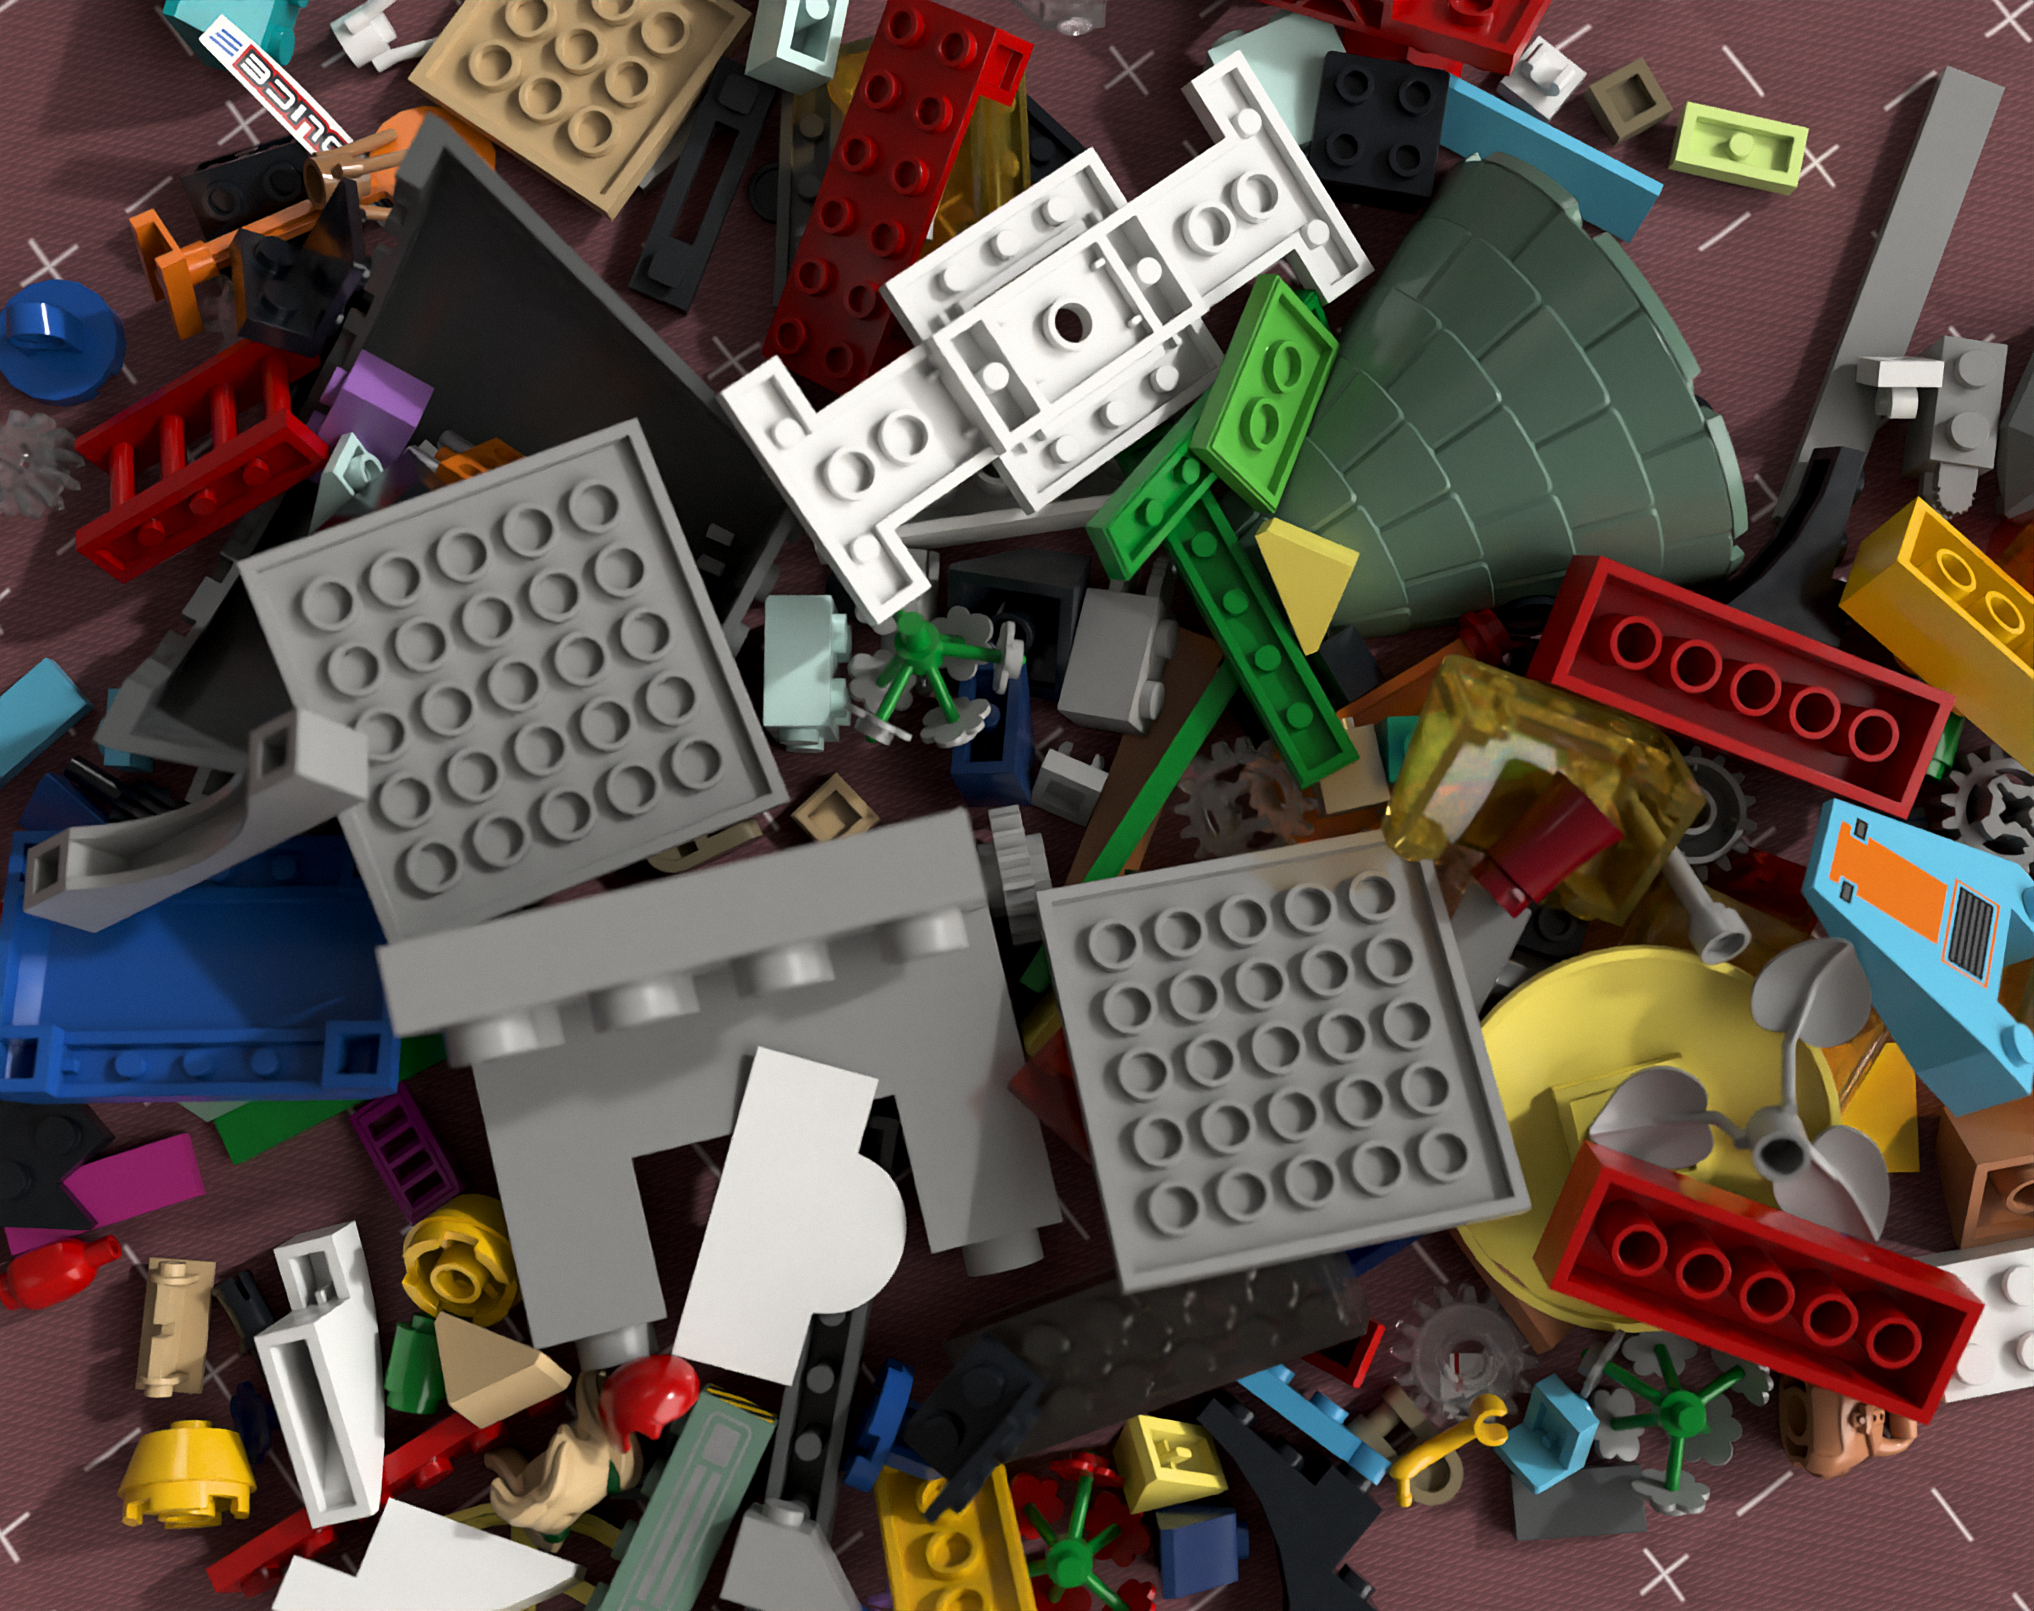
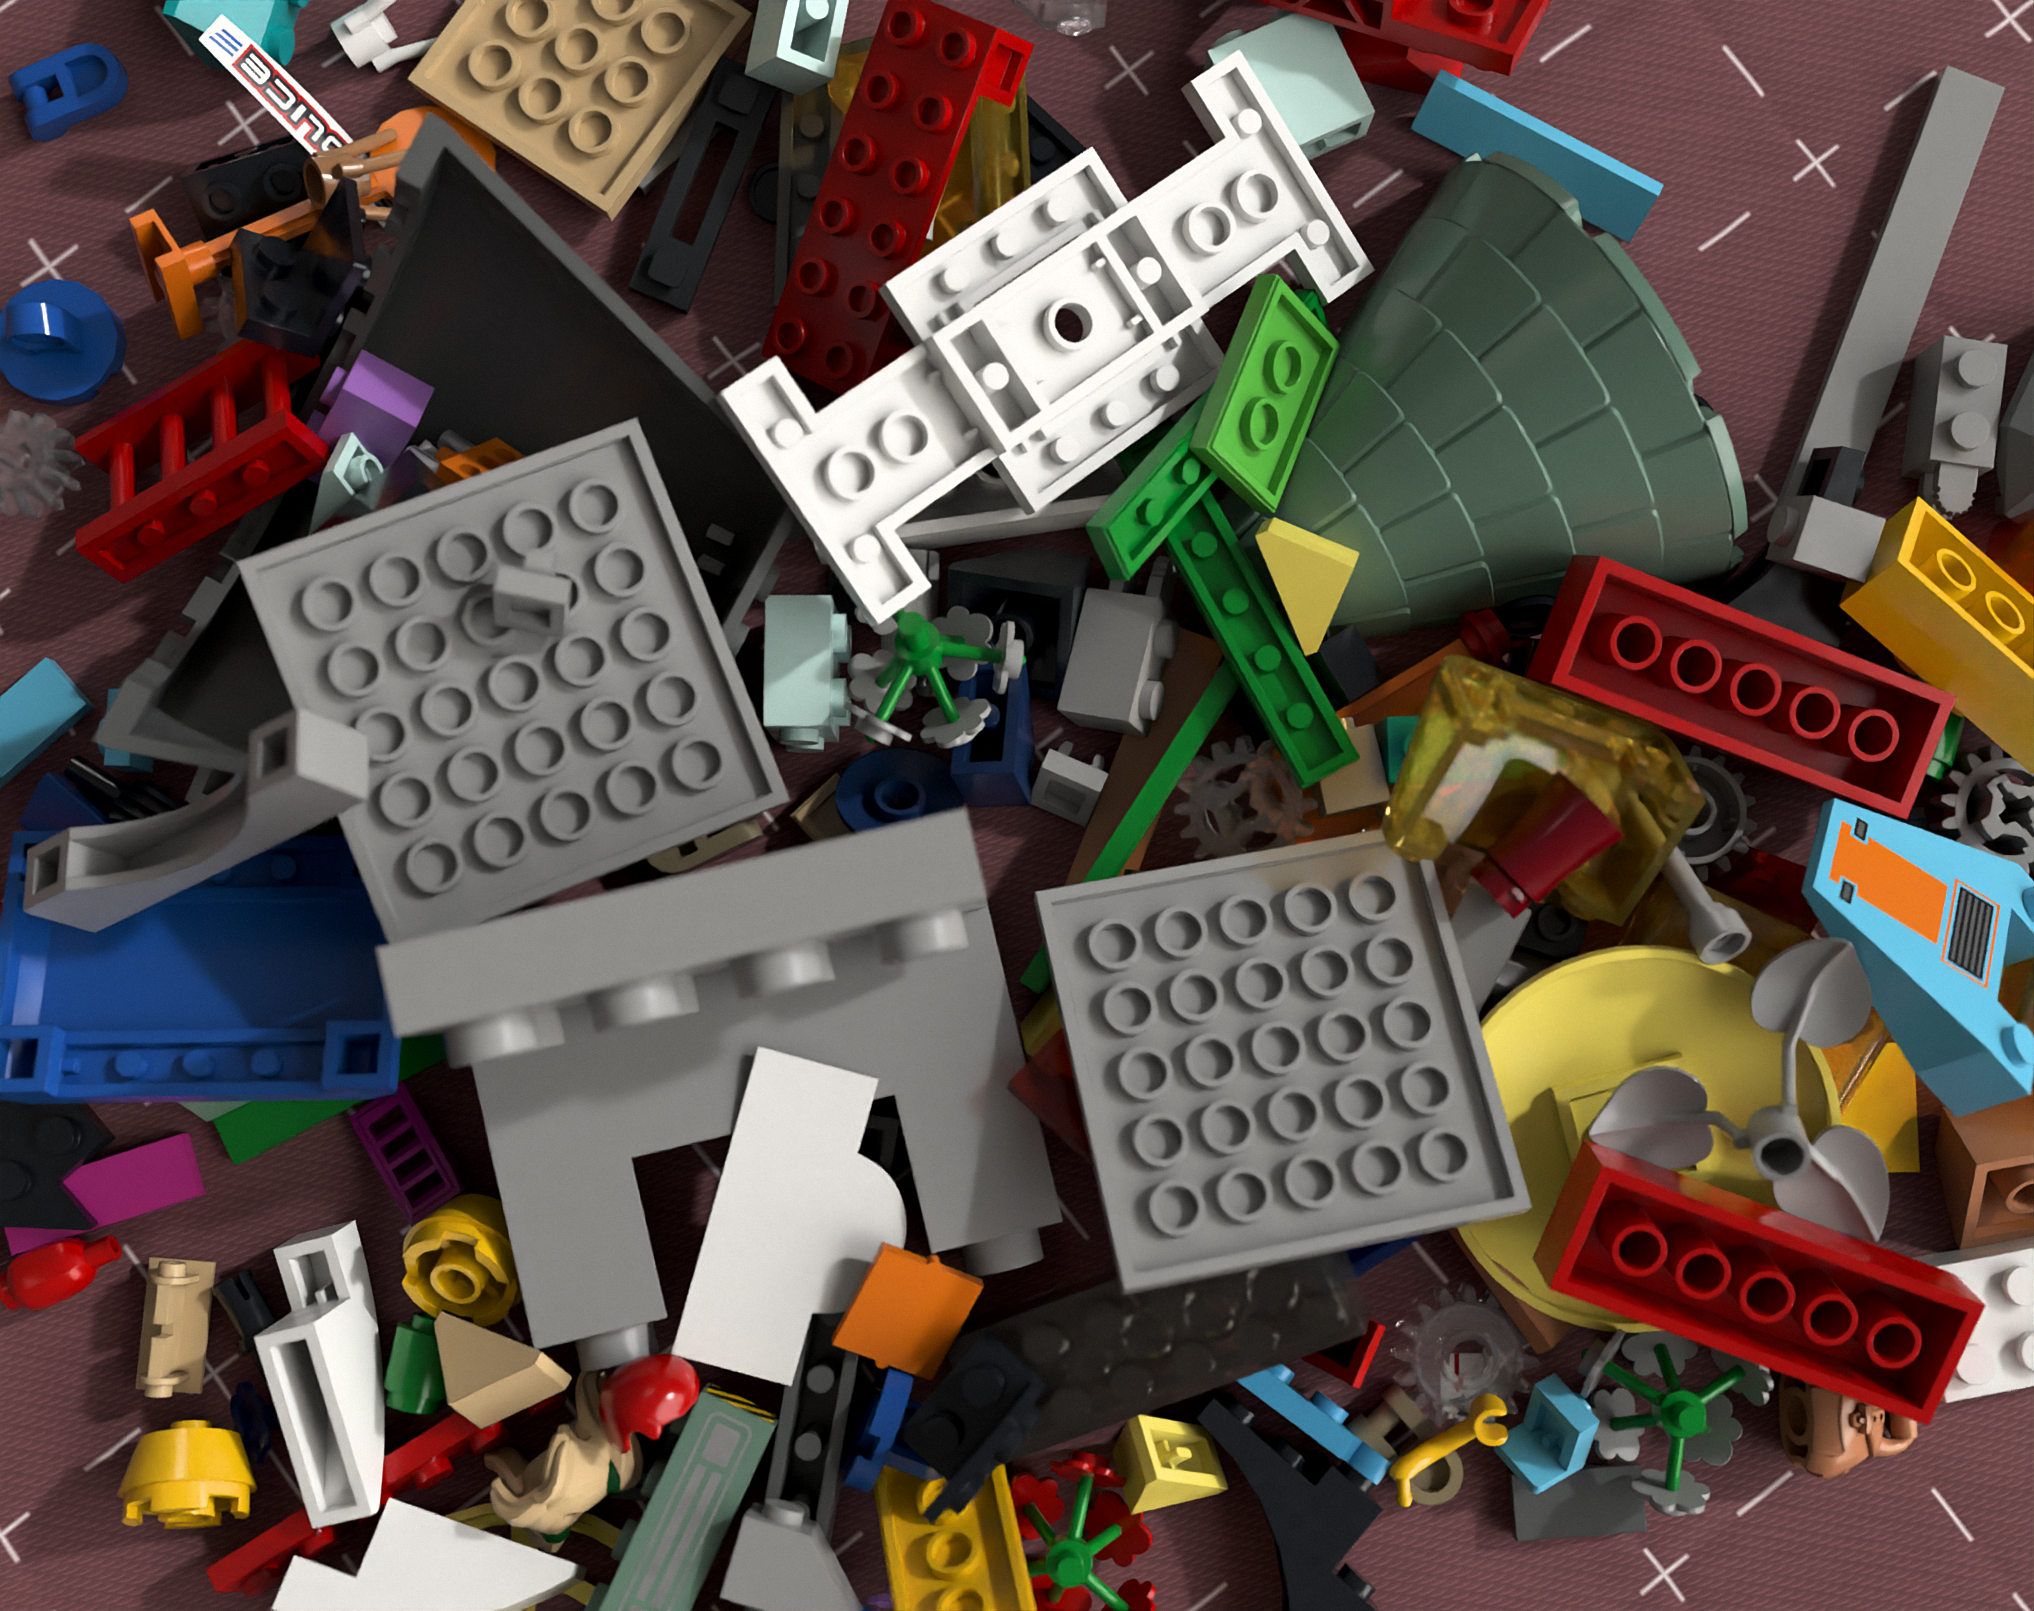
(89, 79): none -> blue plate
(533, 596): none -> light grey tile
(894, 789): none -> dark blue dish
(907, 1311): none -> orange piece
(1012, 872): light grey gear -> none
(1197, 1546): dark blue slope -> none
(1378, 131): black bracket -> none
(1541, 81): white tile -> none
(1627, 102): dark tan plate -> none
(1738, 148): yellowish green plate -> none
(1824, 538): none -> light grey brick
(1898, 382): white tile -> none

